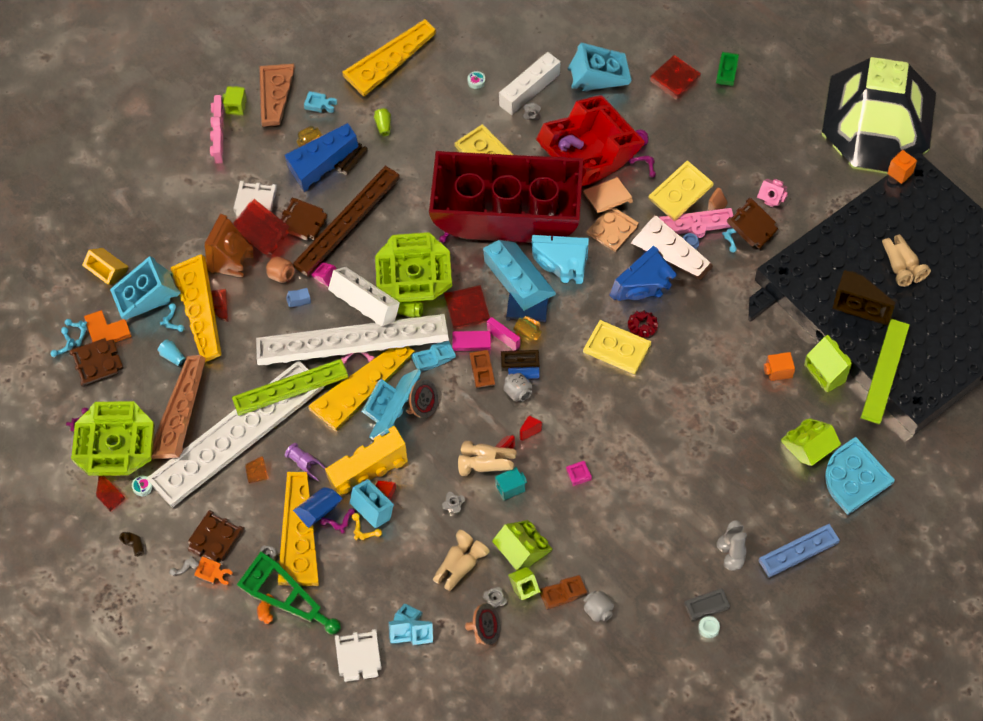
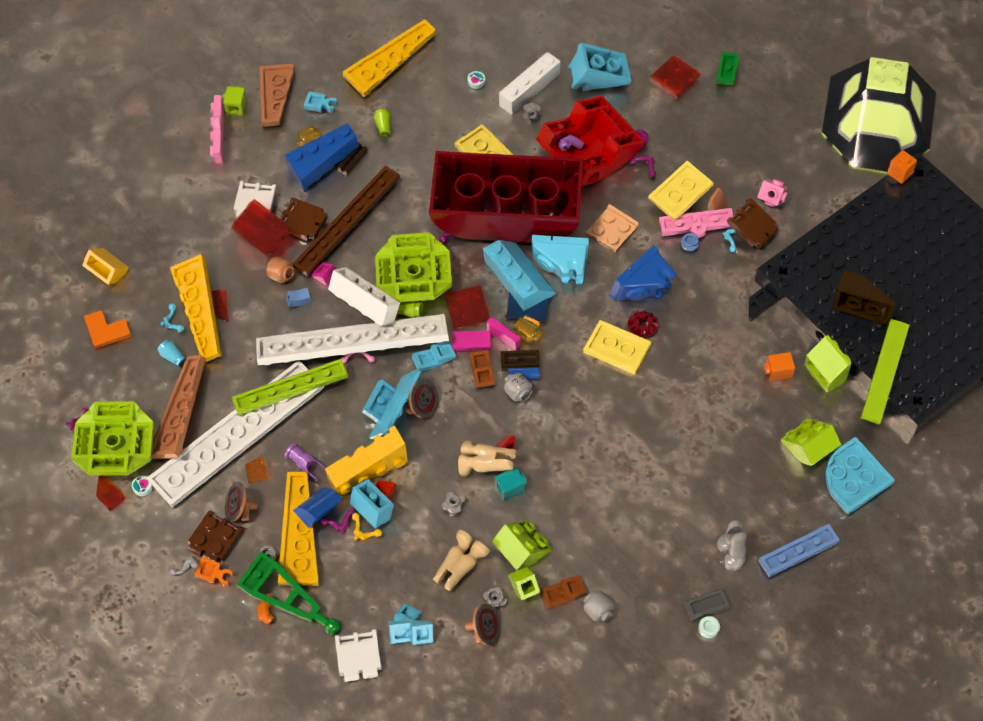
(69, 345): medium azure piece -> none
(82, 325): medium azure piece -> none
(97, 361): reddish brown plate -> none
(133, 541): dark brown arm -> none
(144, 289): medium azure piece -> none
(226, 248): dark orange piece -> none
(236, 503): none -> shield
(351, 394): yellow wing -> none
(530, 427): red slope -> none
(578, 473): dark pink tile -> none
(607, 195): light nougat piece -> none
(672, 248): wedge -> none
(904, 258): tan piece -> none

